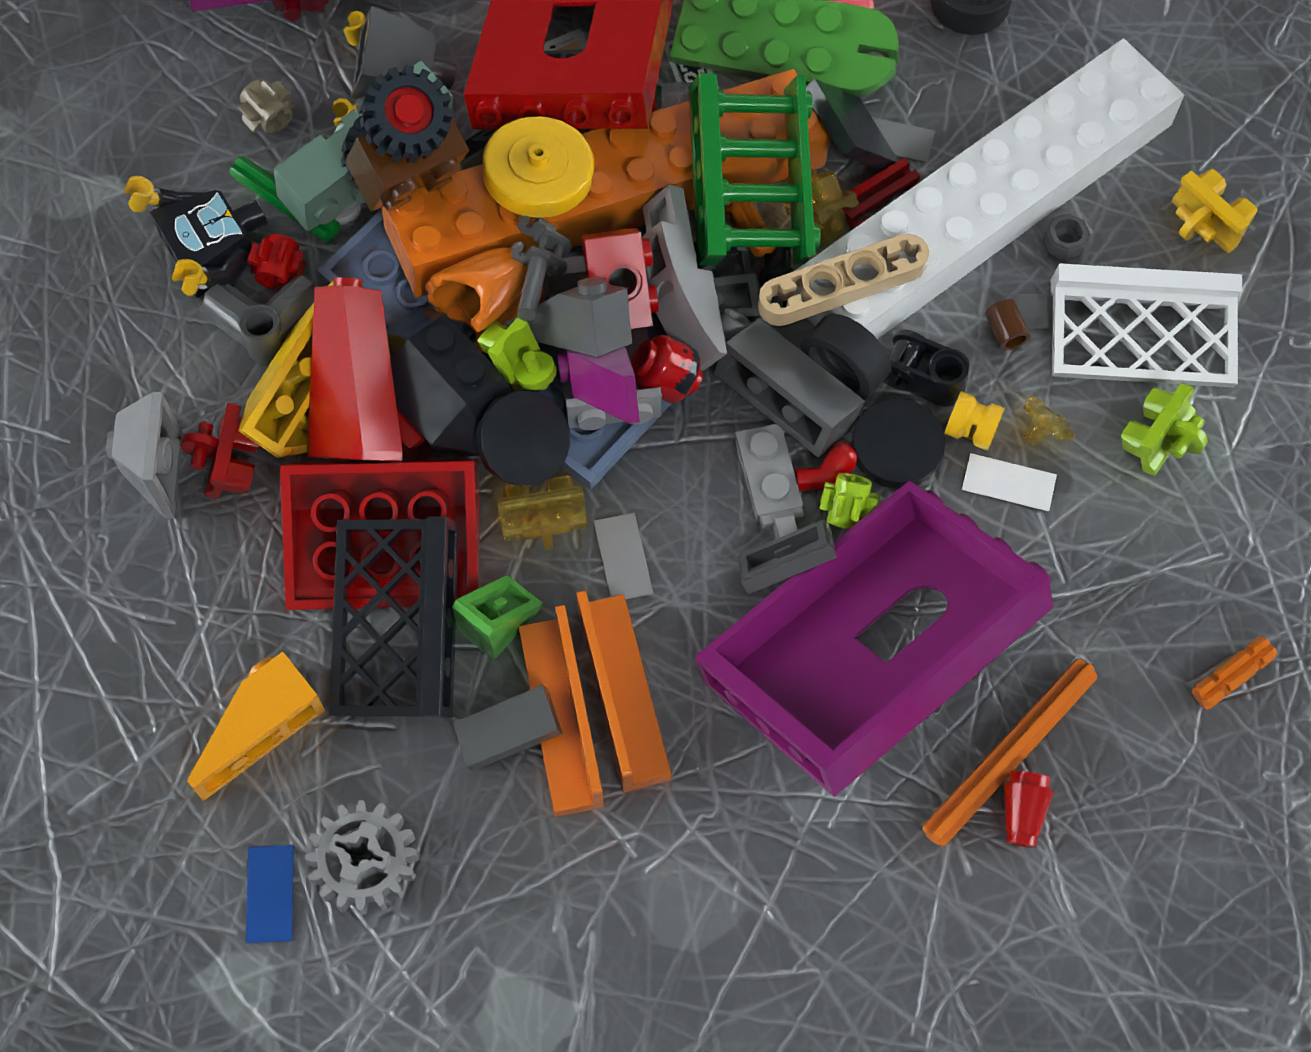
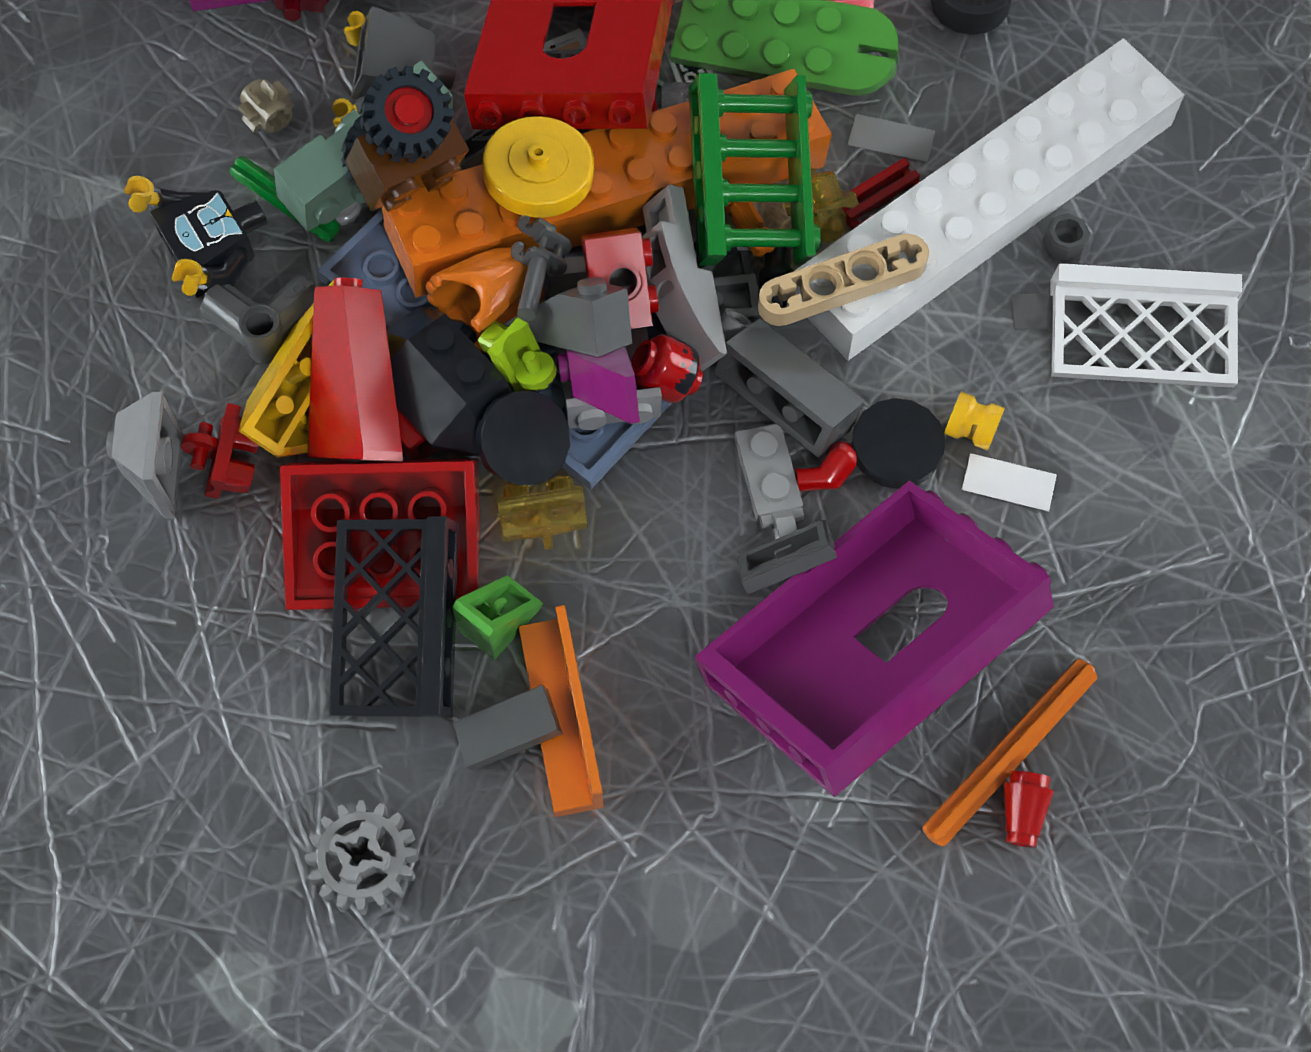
(261, 716): light orange slope -> none
(270, 894): blue sticker -> none
(276, 261): red gear -> none
(623, 556): light grey sticker -> none
(623, 692): orange panel -> none
(848, 353): black tyre -> none
(848, 500): lime gear -> none
(851, 126): black tile -> none
(923, 364): black piece -> none
(1007, 324): reddish brown hinge -> none
(1044, 423): clear yellow plant -> none
(1173, 431): lime hips -> none
(1208, 213): yellow hips -> none
(1234, 672): orange axle -> none

